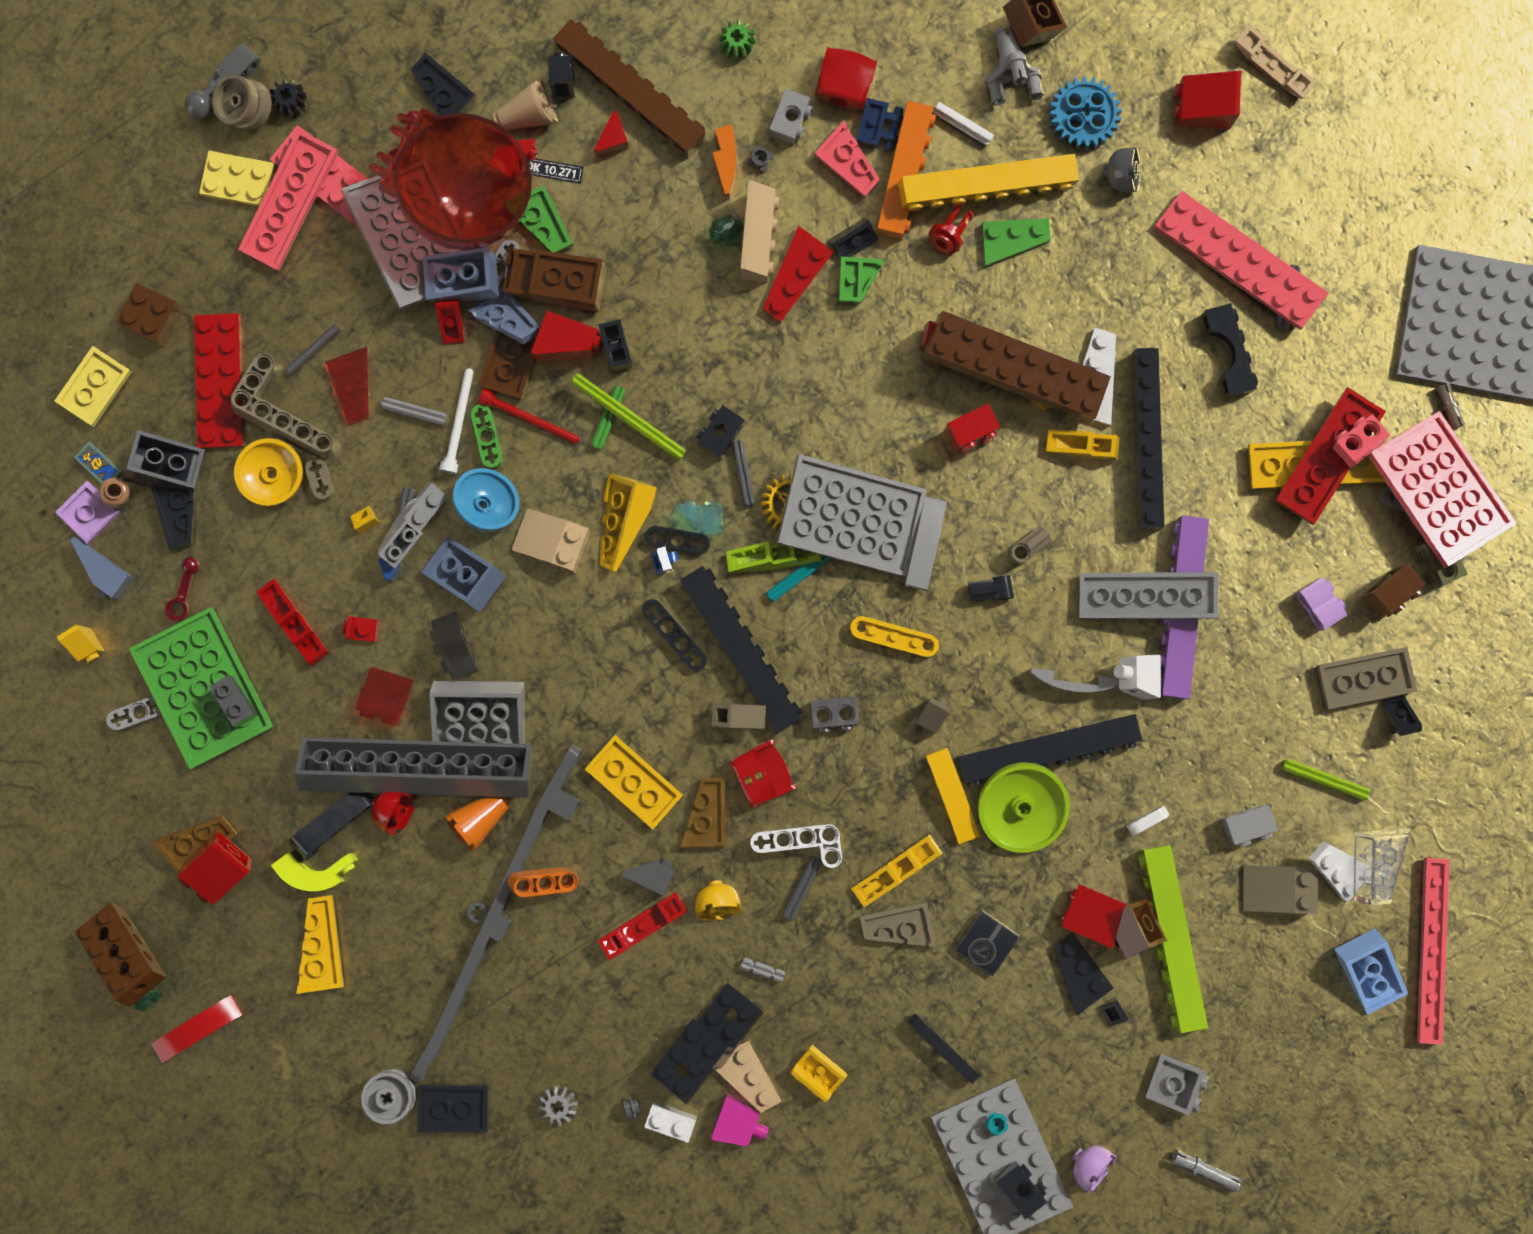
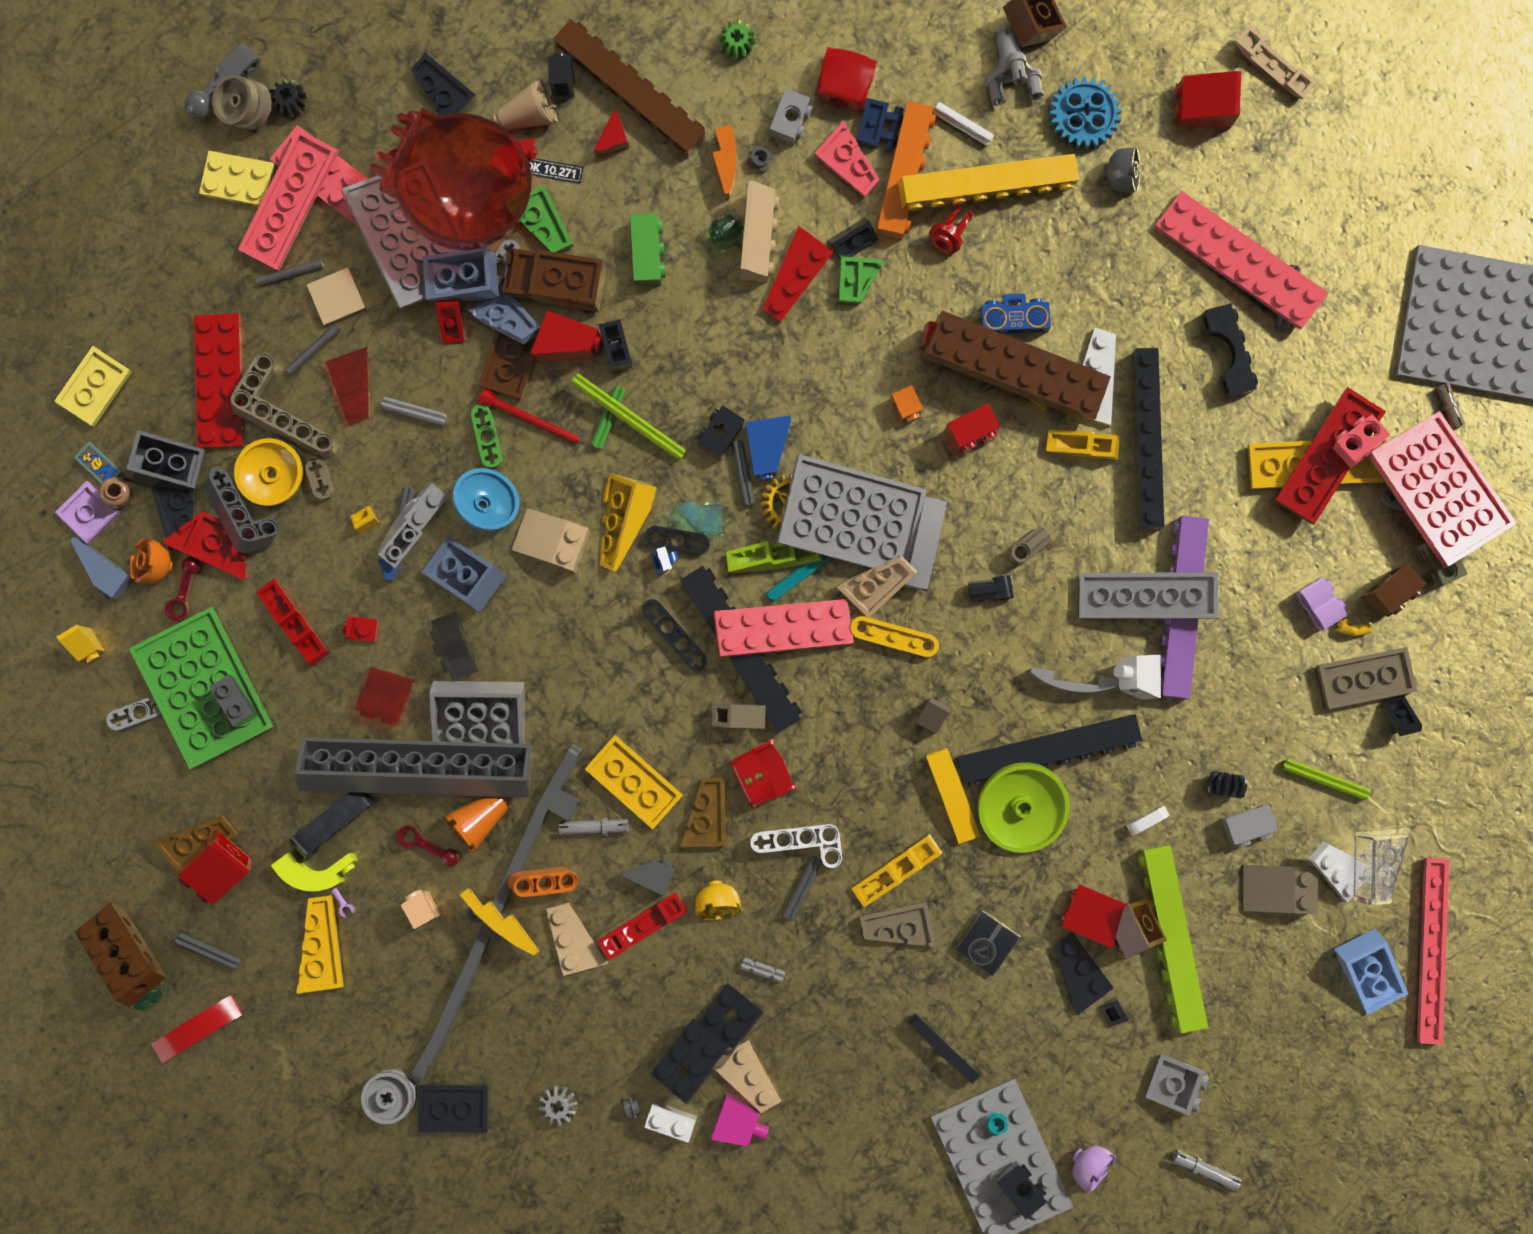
(149, 314): reddish brown brick -> none
(150, 562): none -> orange cylinder
(207, 951): none -> dark grey axle
(208, 542): none -> red wing
(221, 489): none -> dark grey beam
(290, 272): none -> flat silver bar
(336, 297): none -> tan tile
(342, 903): none -> lavender hand
(392, 811): red cylinder -> none
(420, 908): none -> light nougat brick
(448, 857): none -> dark red piece
(449, 464): white piece -> none
(508, 928): none -> yellow slope
(572, 941): none -> tan wing
(594, 827): none -> light grey pin
(647, 249): none -> bright green brick
(767, 444): none -> blue slope
(783, 628): none -> coral plate
(818, 1073): yellow bracket -> none
(833, 707): flat silver brick -> none
(876, 586): none -> tan wing
(907, 404): none -> orange brick
(1012, 237): bright green wing -> none
(1016, 319): none -> blue piece
(1227, 784): none -> black gear
(1353, 630): none -> yellow arm

